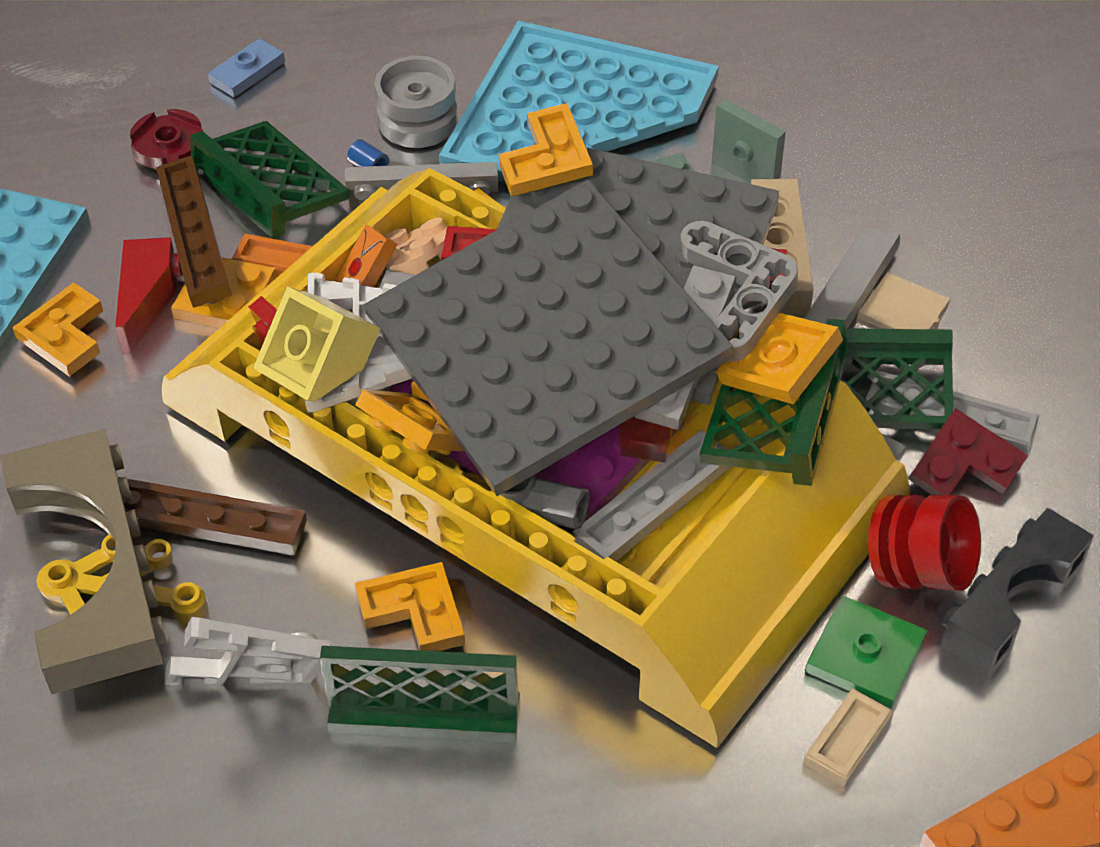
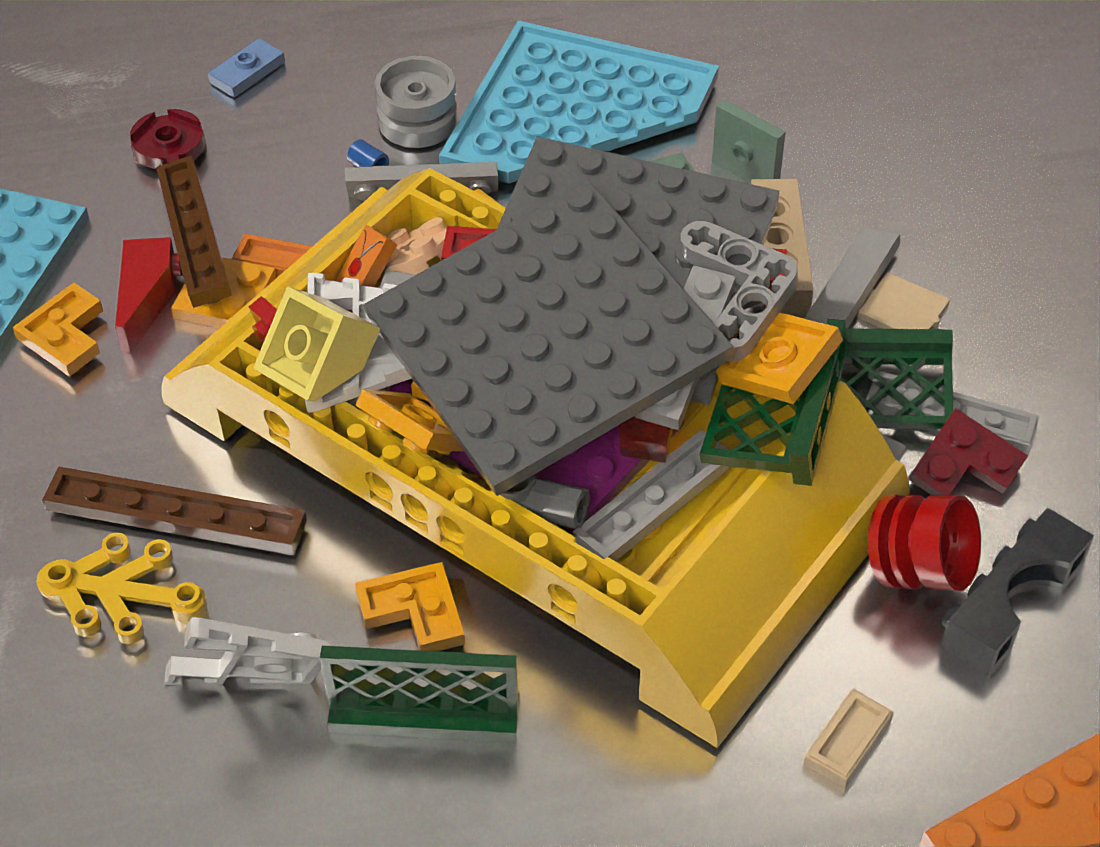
(115, 627): dark tan arch -> none
(245, 186): dark green fence -> none
(554, 159): light orange plate -> none
(866, 651): green plate -> none

